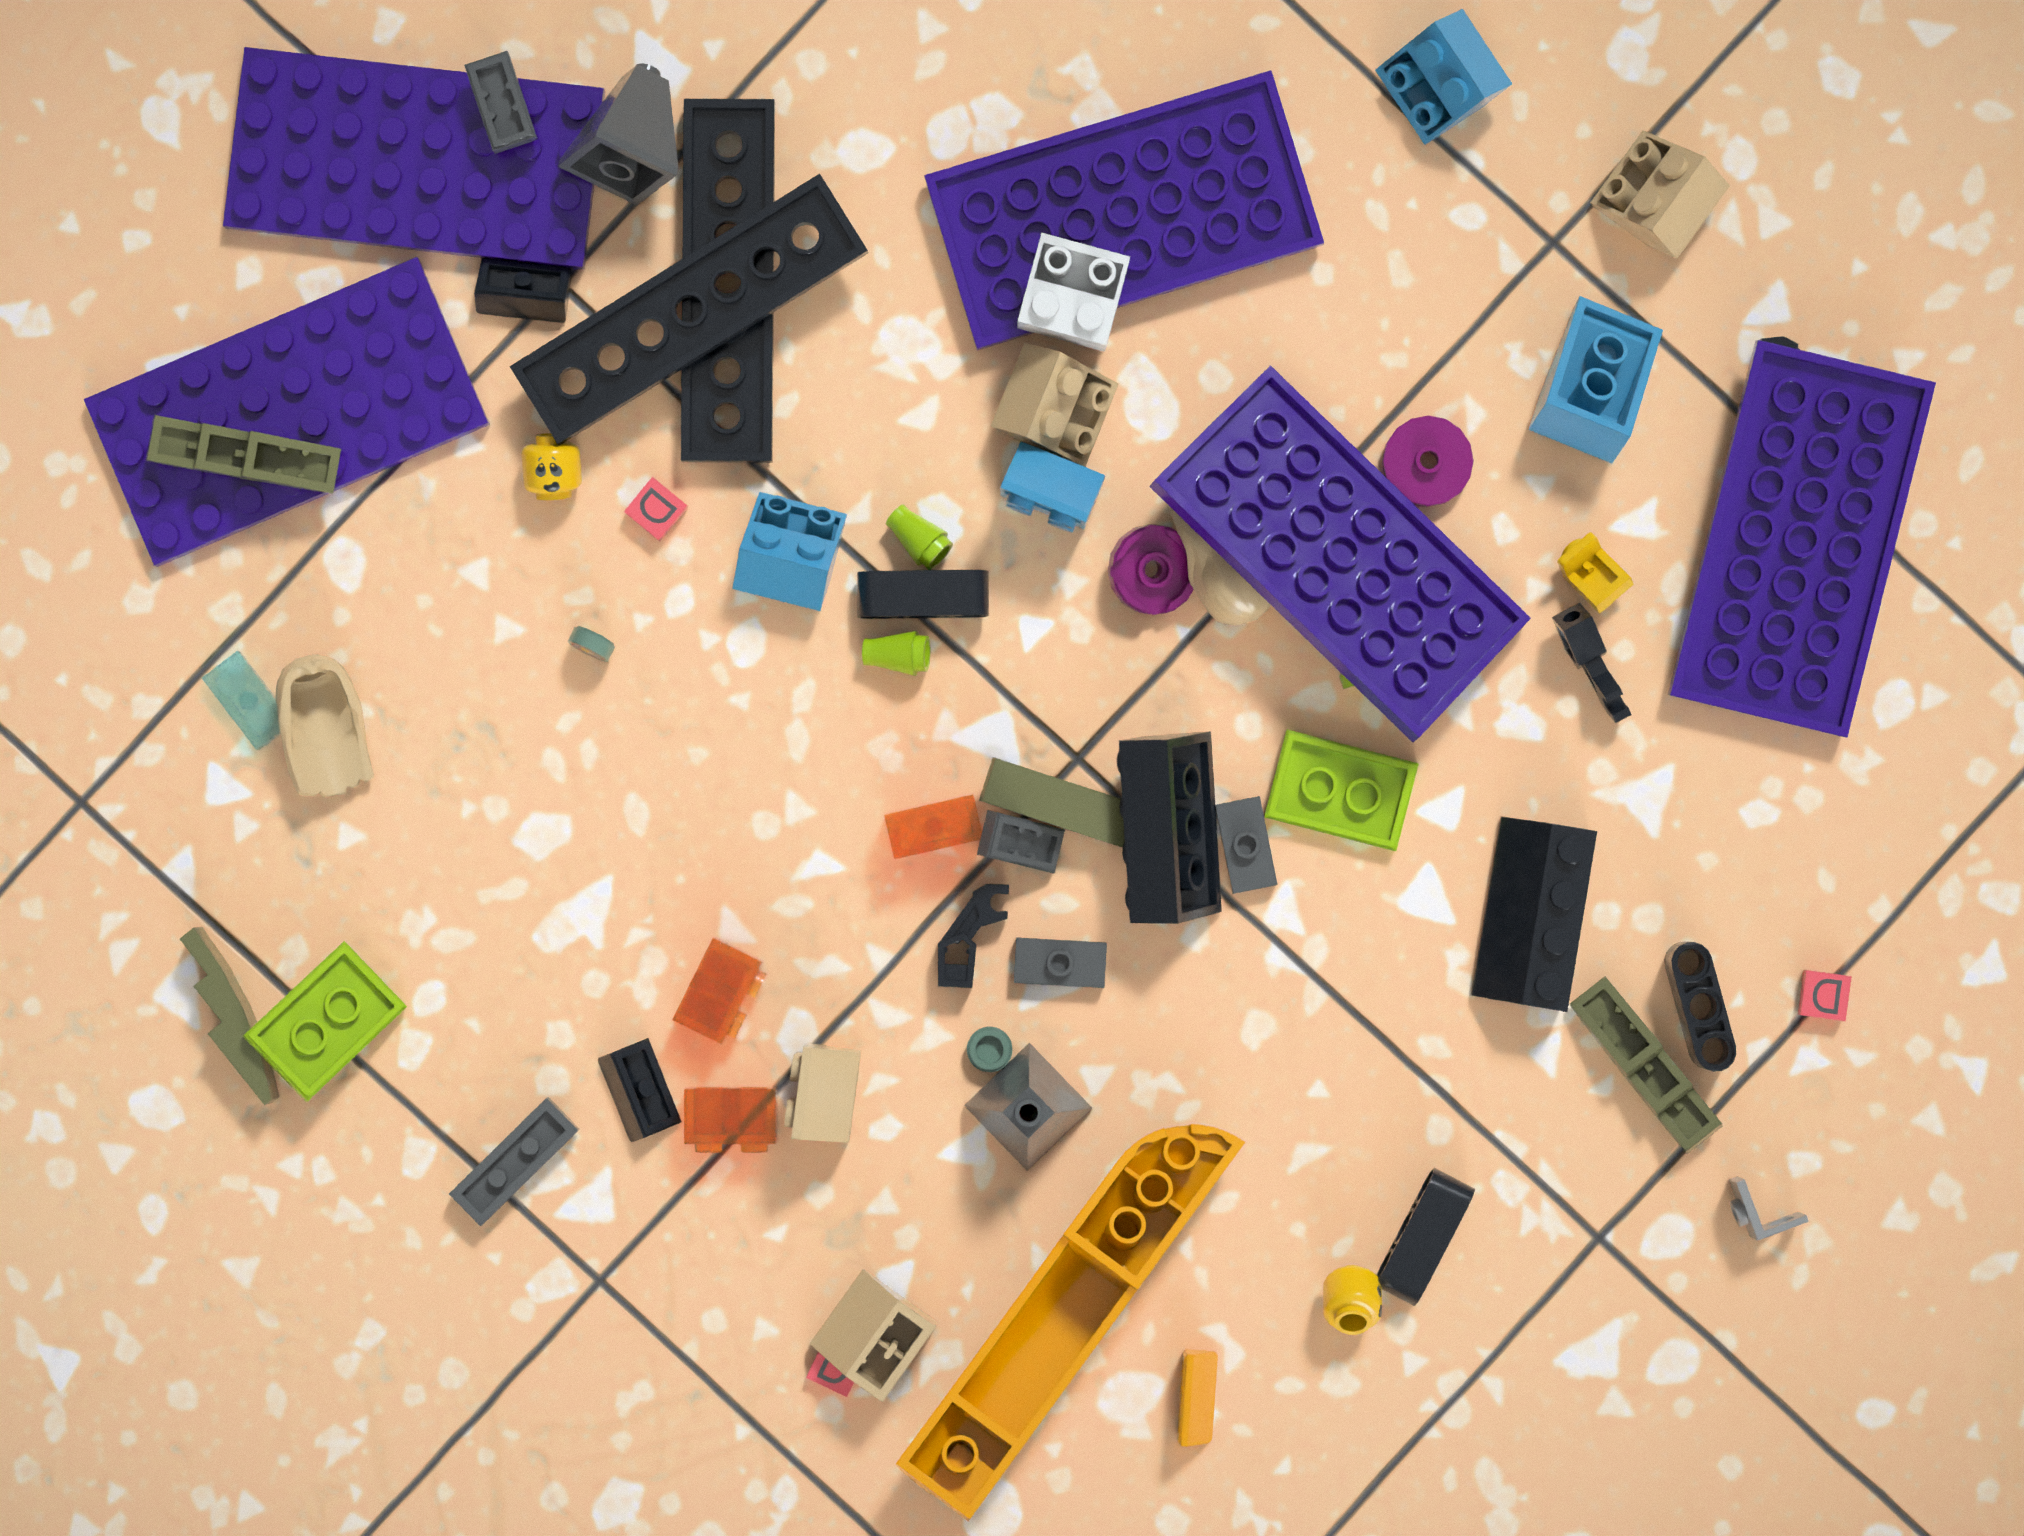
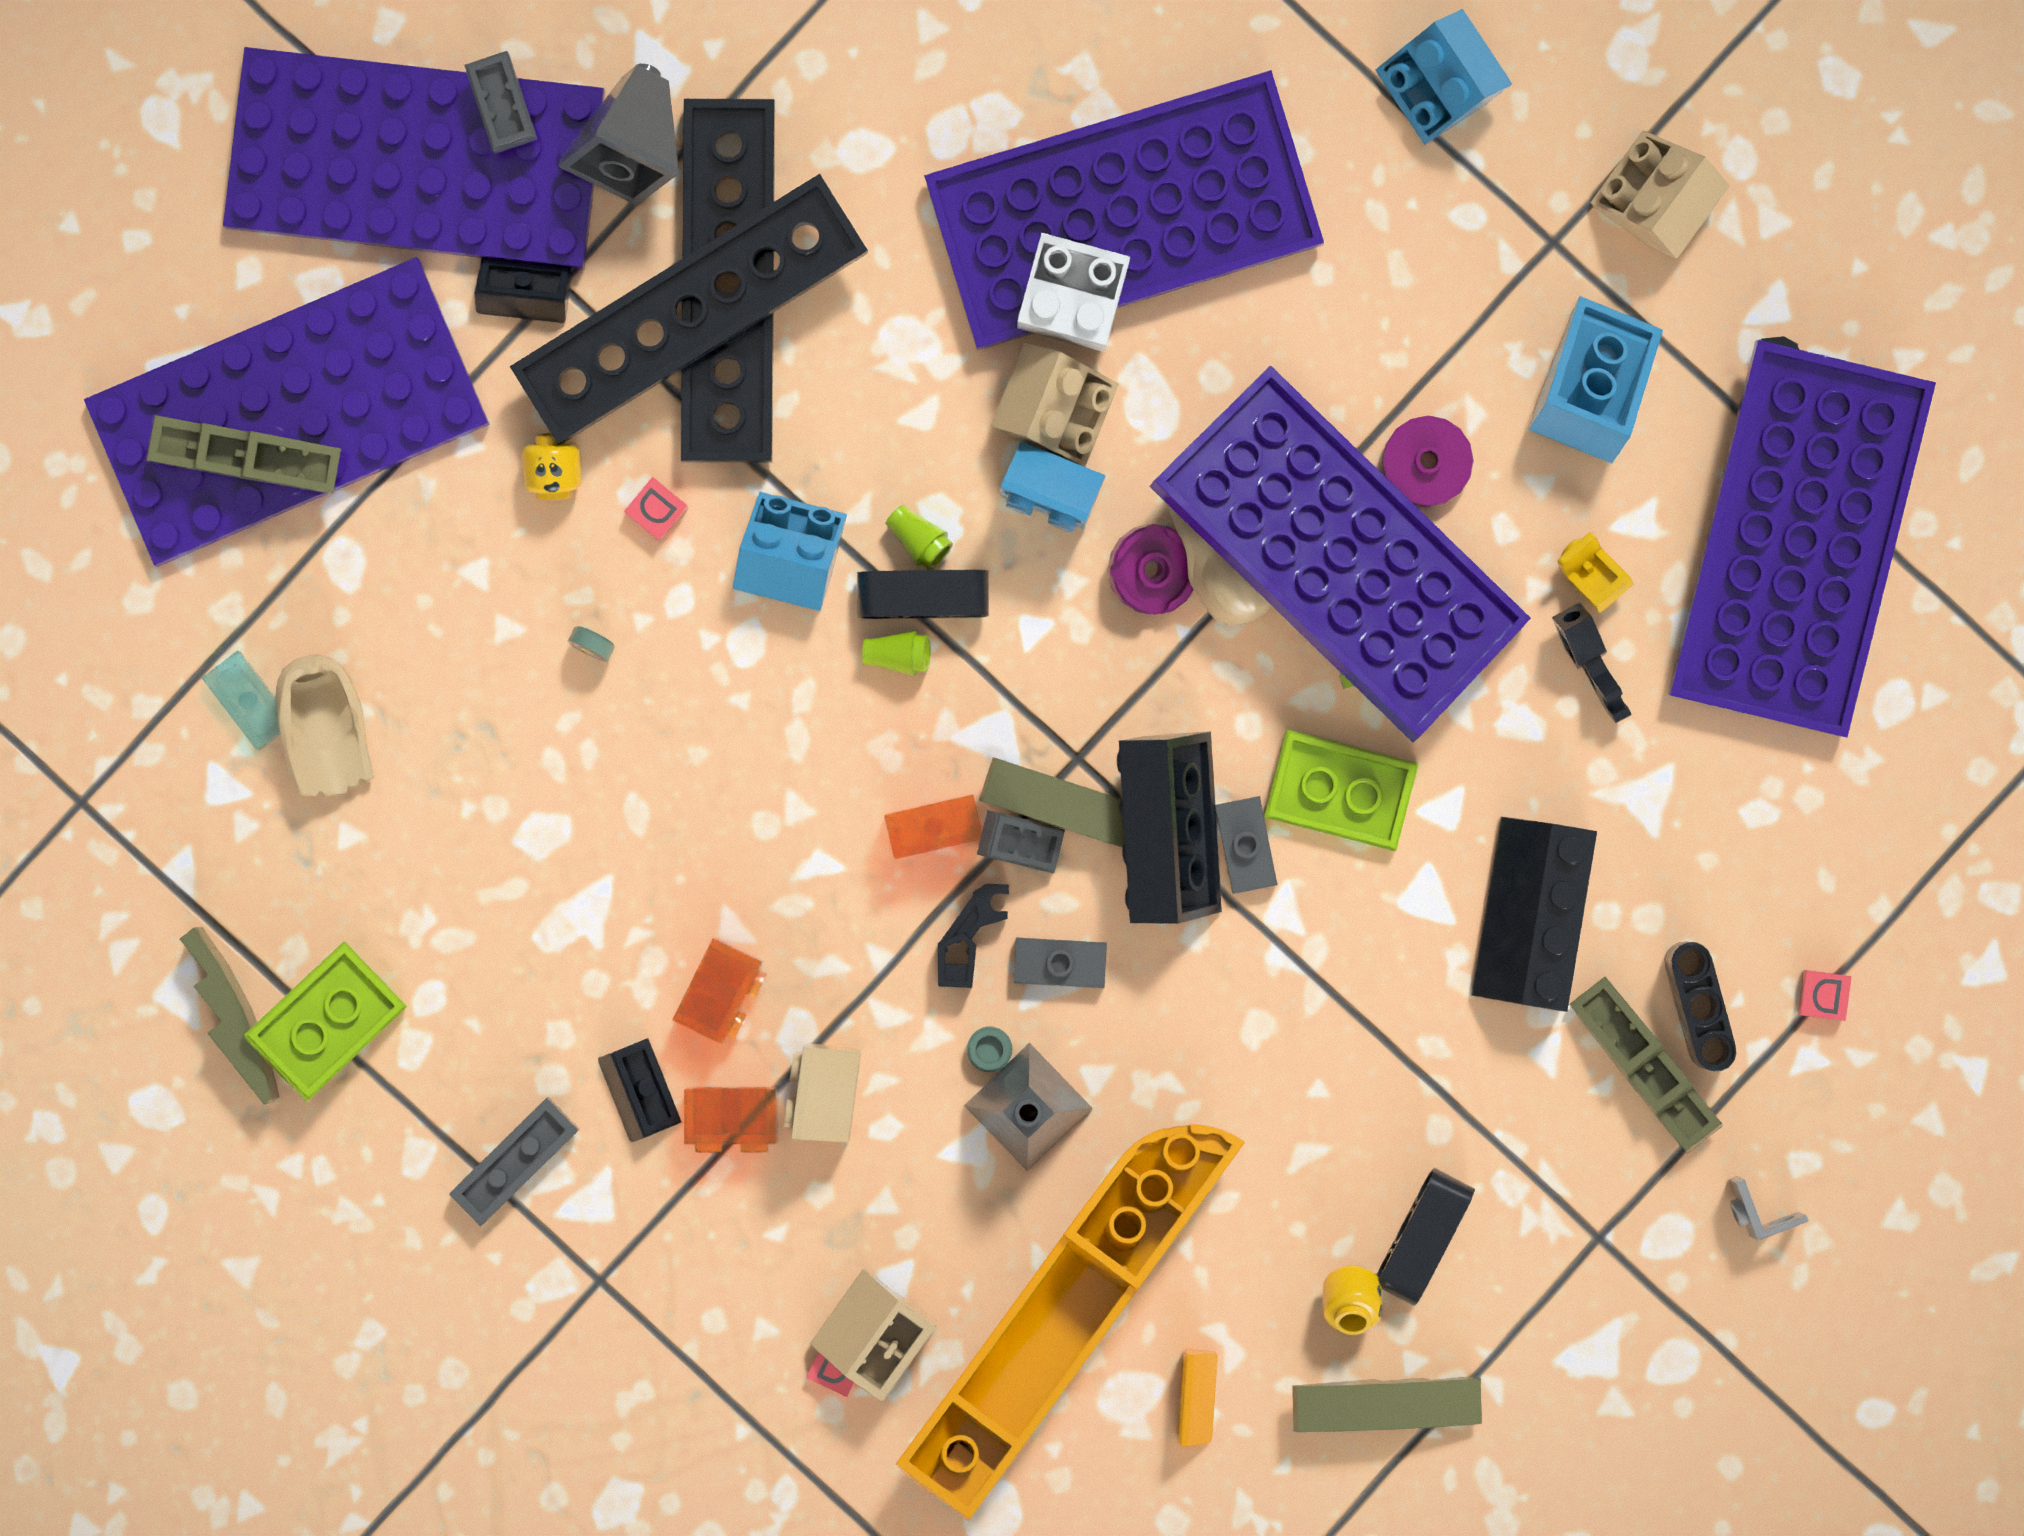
(1386, 1404): none -> olive slope

